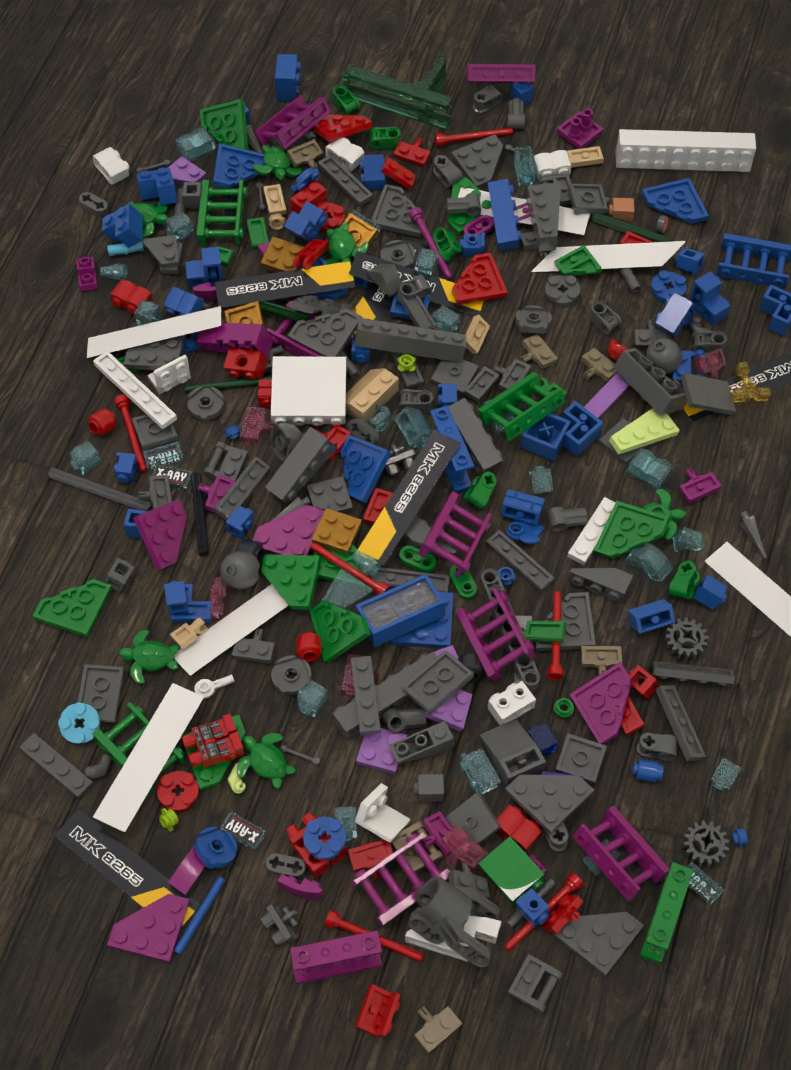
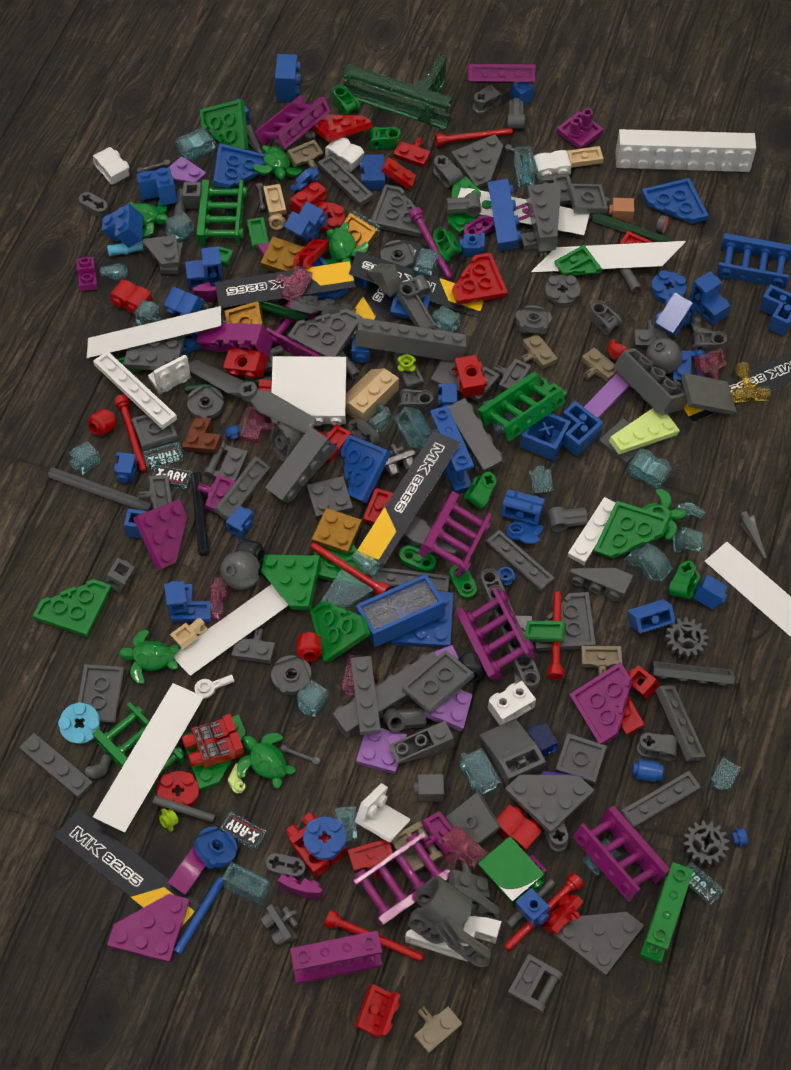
(183, 808): none -> dark grey bar
(200, 439): none -> copper plate
(246, 883): none -> clear light blue brick
(263, 401): none -> dark grey piece
(291, 532): magenta plate -> none
(295, 283): none -> clear pink plate
(296, 504): dark grey piece -> none
(464, 369): none -> red brick
(476, 334): tan plate -> none
(563, 702): green plate -> none
(661, 799): none -> dark grey tile
(690, 260): blue brick -> none
(690, 509): none -> clear light blue arm
(699, 486): magenta plate -> none

